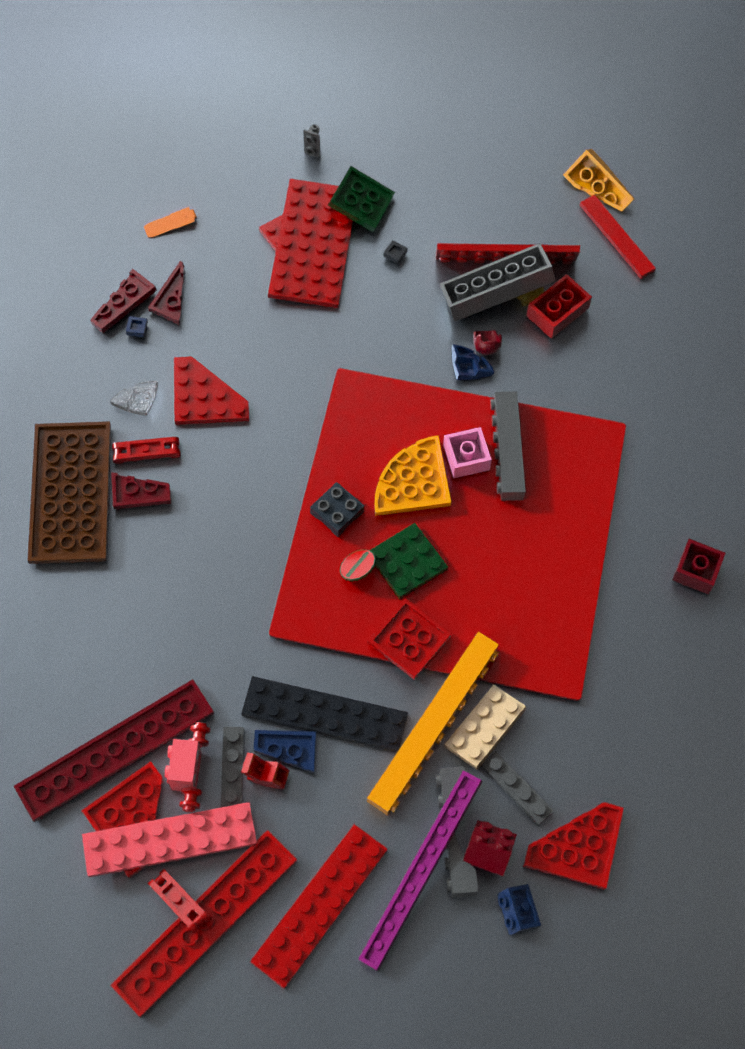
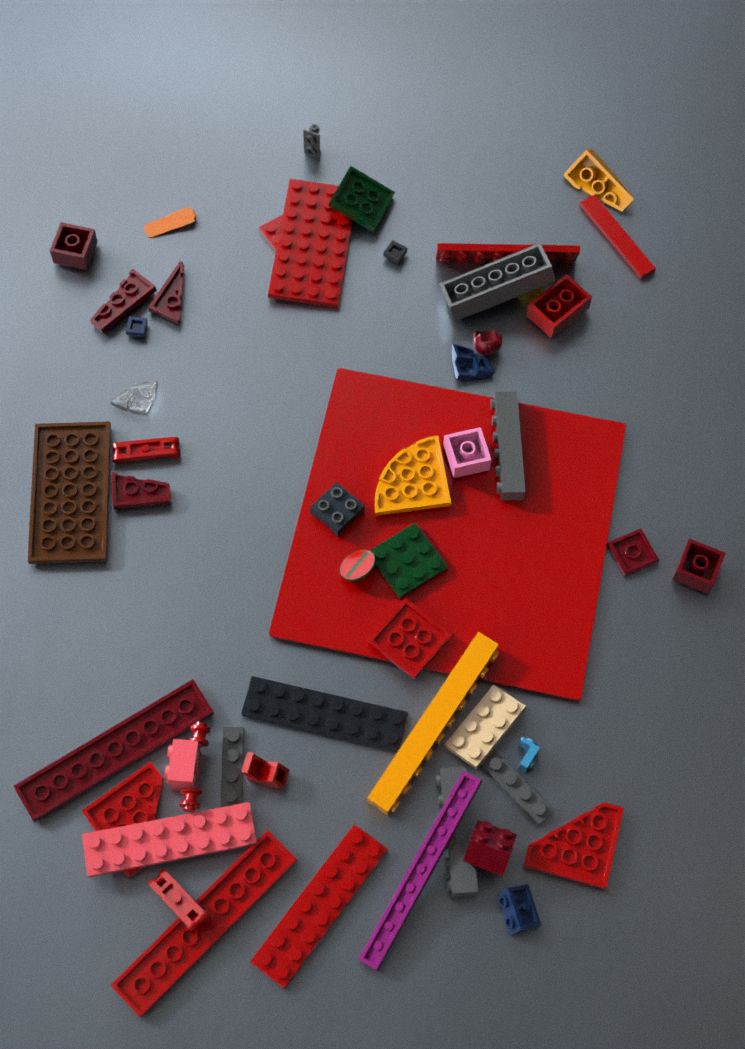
(73, 246): none -> dark red brick
(203, 396): red plate -> none
(289, 747): dark blue wing -> none
(530, 758): none -> dark azure bracket
(632, 552): none -> dark red tile

